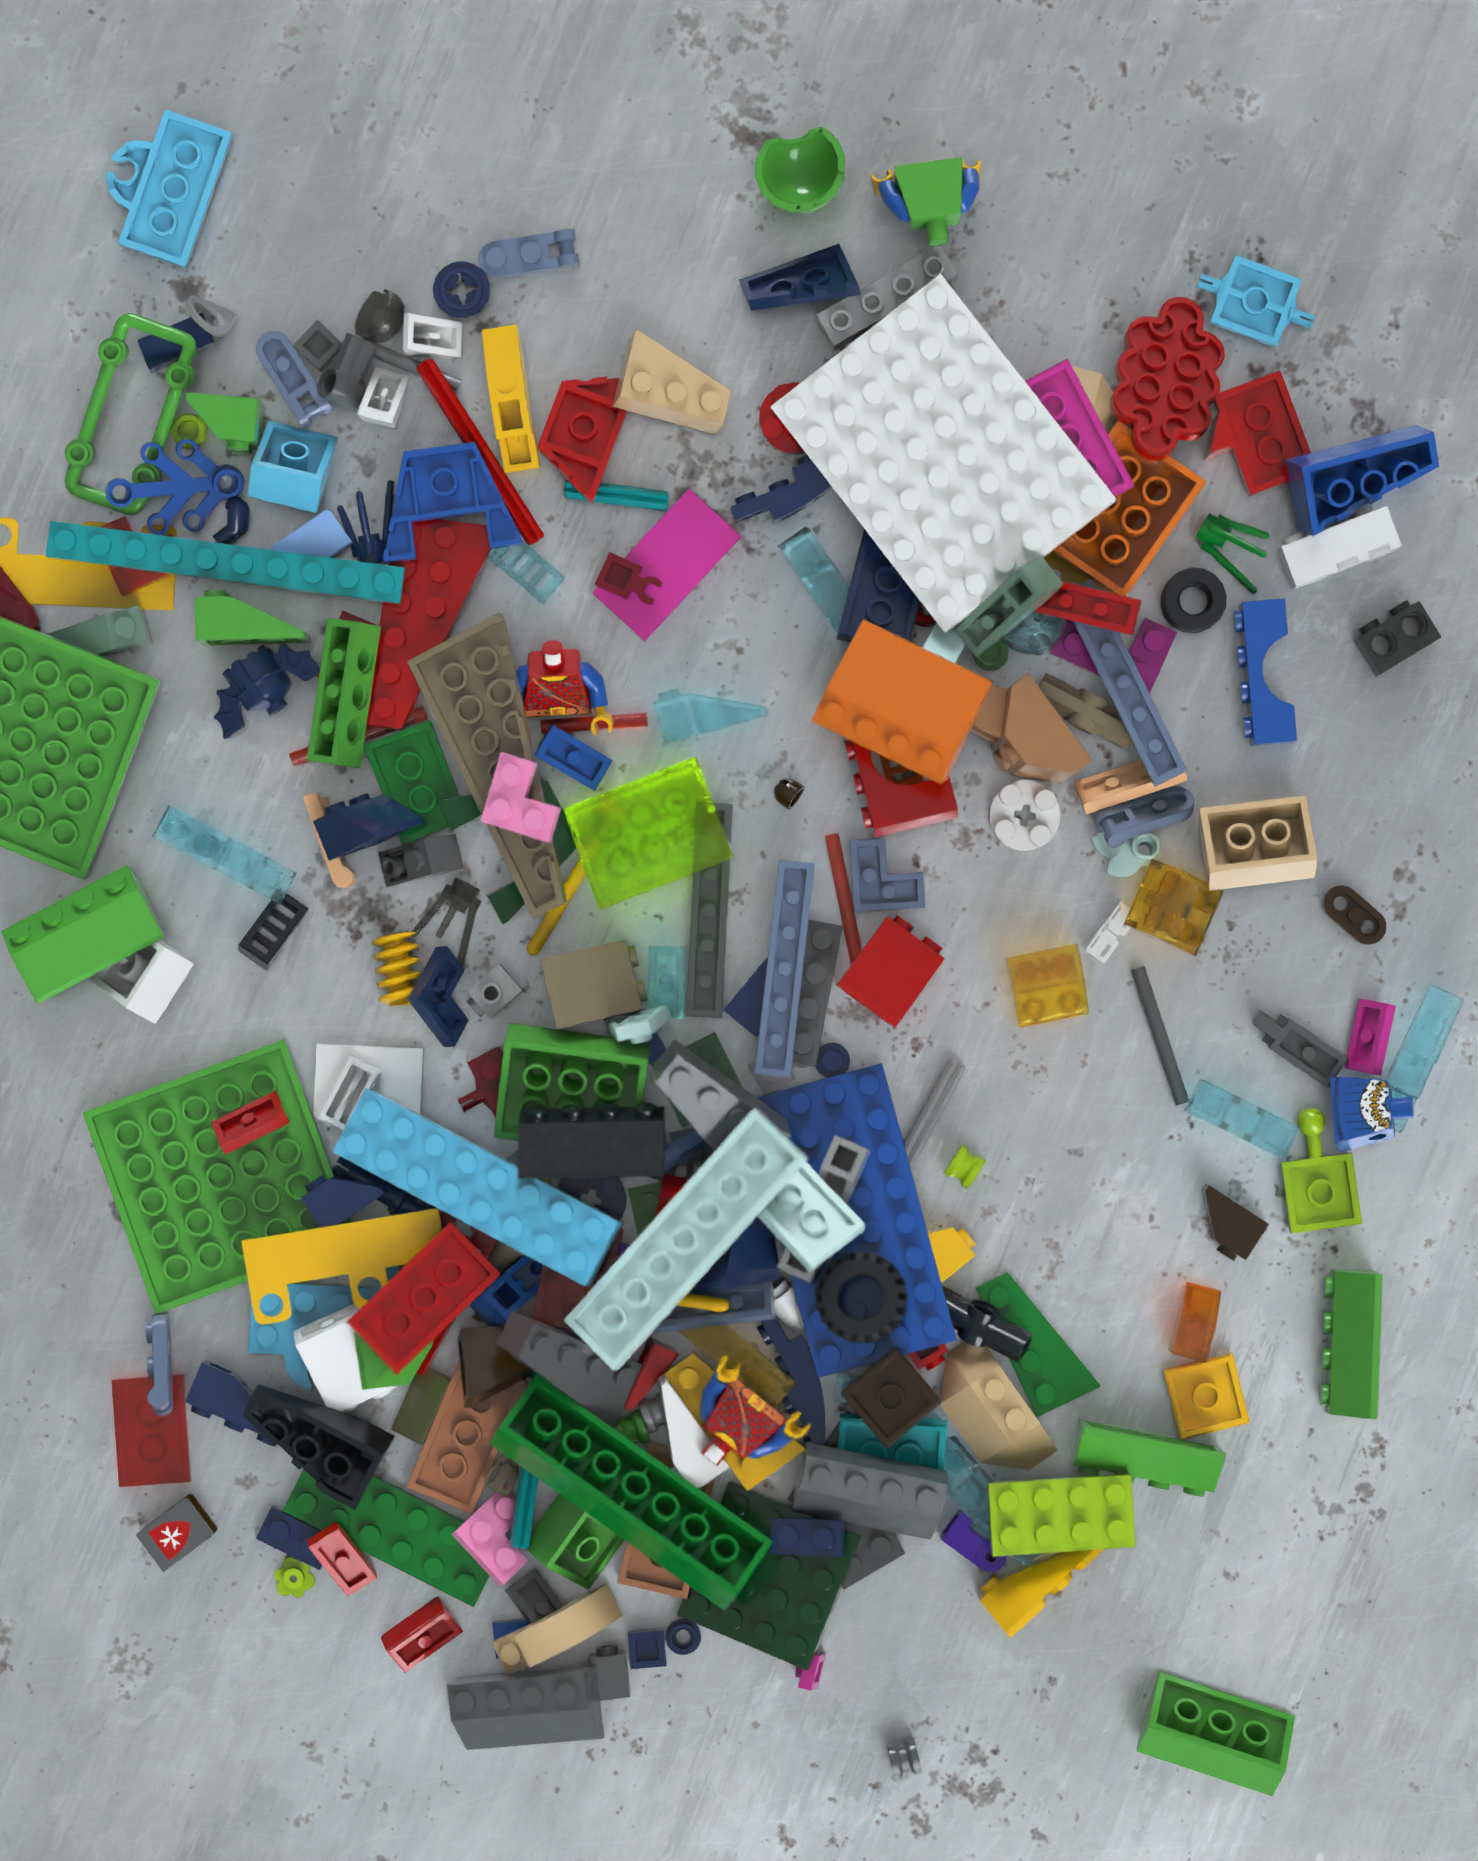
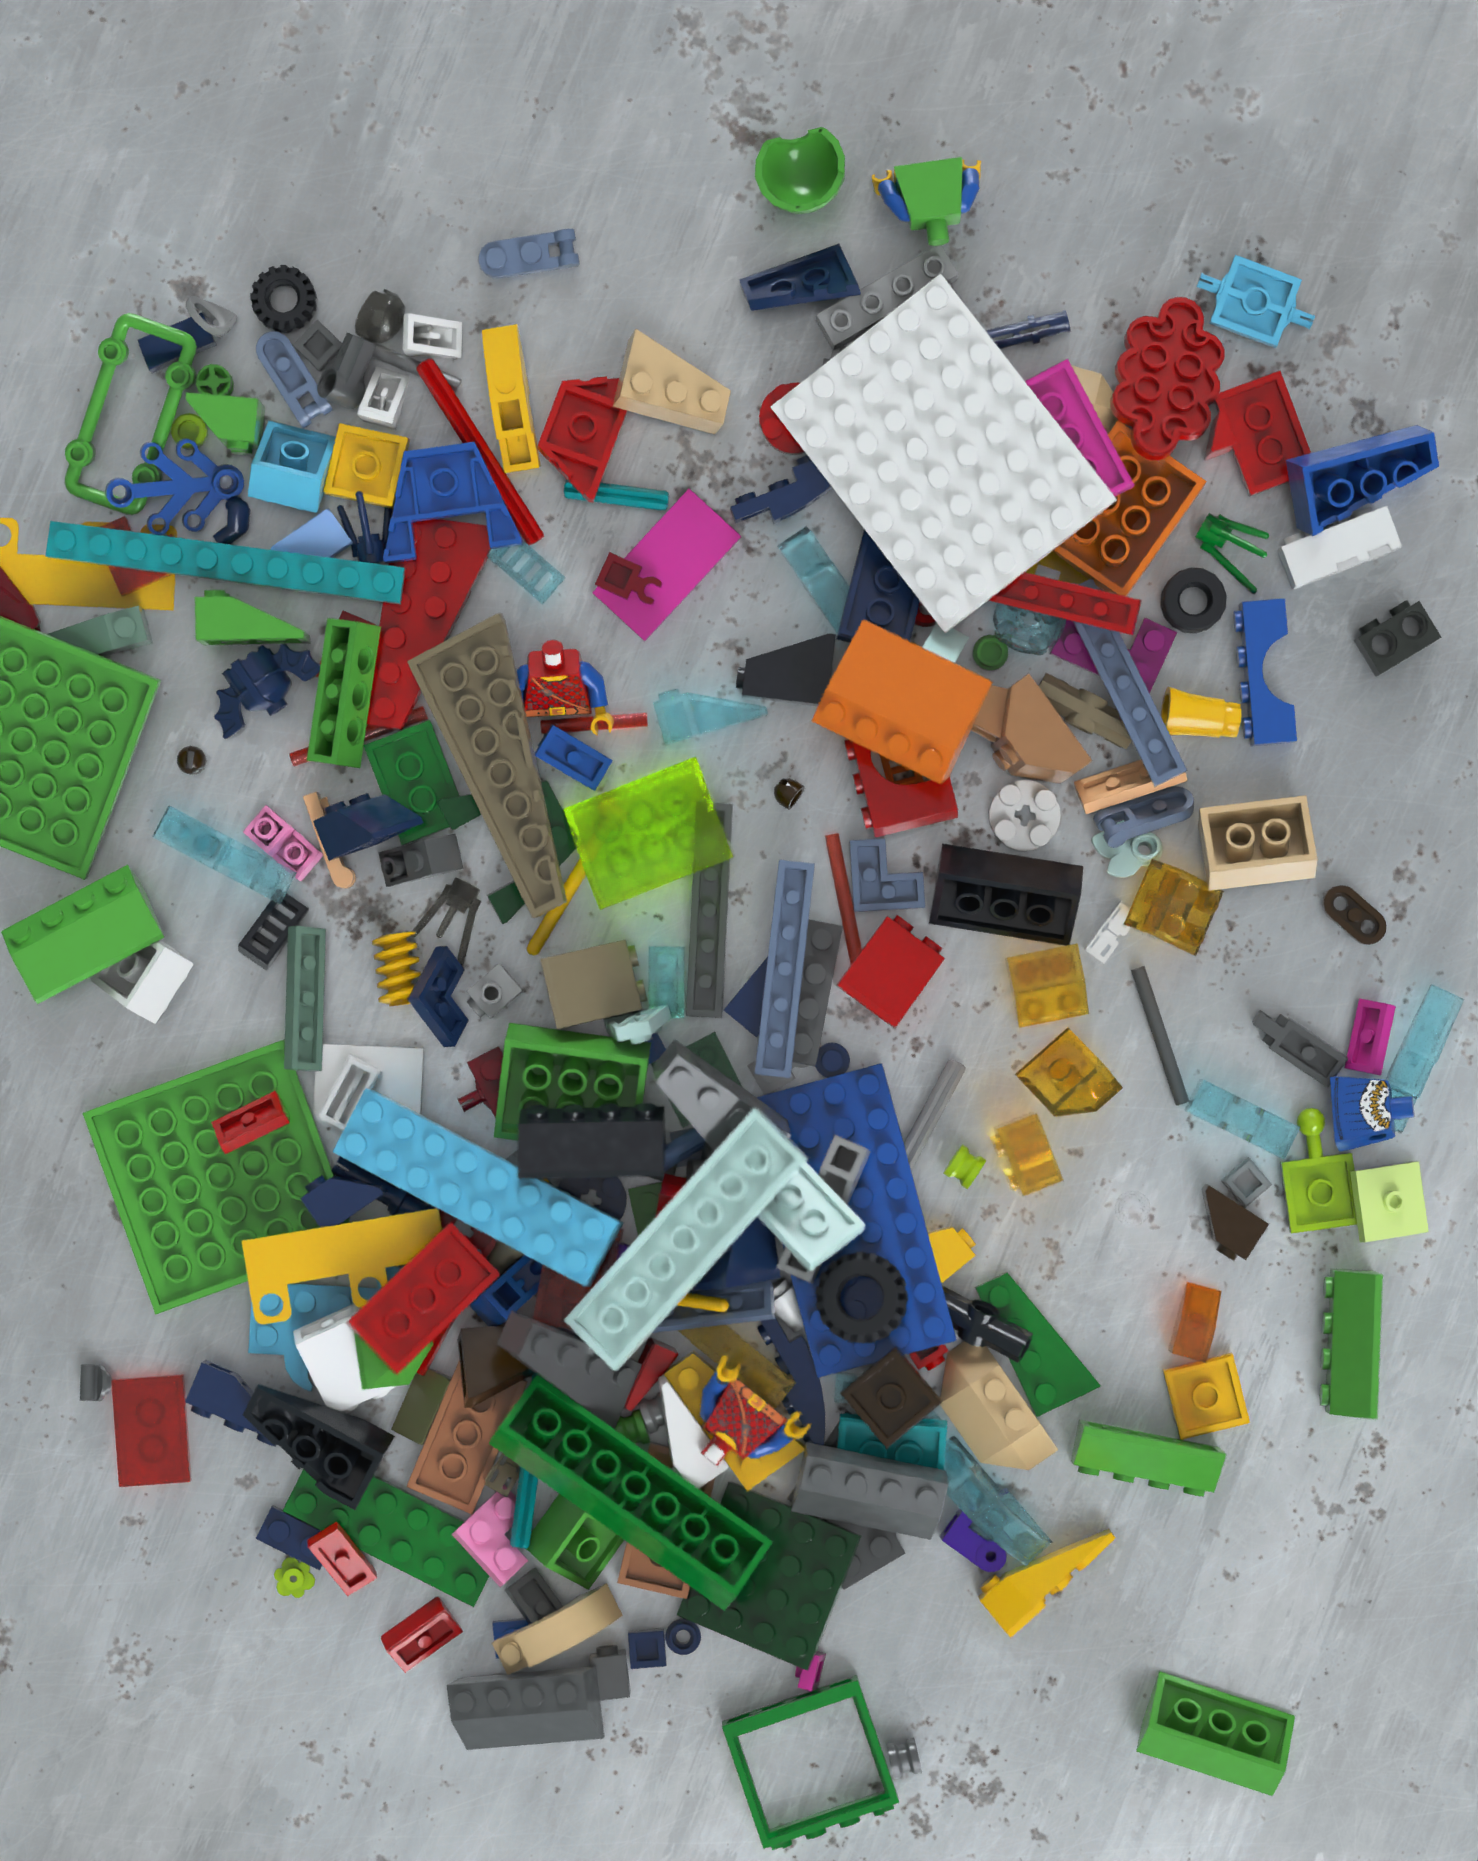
(94, 1382): none -> dark grey plate
(160, 1364): sand blue plate -> none
(169, 186): medium azure plate -> none
(177, 1532): piece -> none
(199, 760): none -> dark brown hinge
(213, 377): none -> bright green wheel
(283, 277): none -> black tyre
(283, 842): none -> bright pink slope
(304, 998): none -> sand green plate
(365, 463): none -> yellow plate
(472, 277): dark blue gear -> none
(509, 801): bright pink plate -> none
(790, 673): none -> black slope
(807, 1537): dark blue plate -> none
(815, 1824): none -> green window
(1006, 894): none -> black slope
(1009, 605): sand green slope -> none
(1026, 1153): none -> clear yellow brick
(1057, 323): none -> dark blue pin
(1061, 1514): lime plate -> none
(1069, 1077): none -> clear yellow slope
(1199, 715): none -> yellow plant
(1246, 1182): none -> light grey tile
(1389, 1201): none -> yellowish green plate

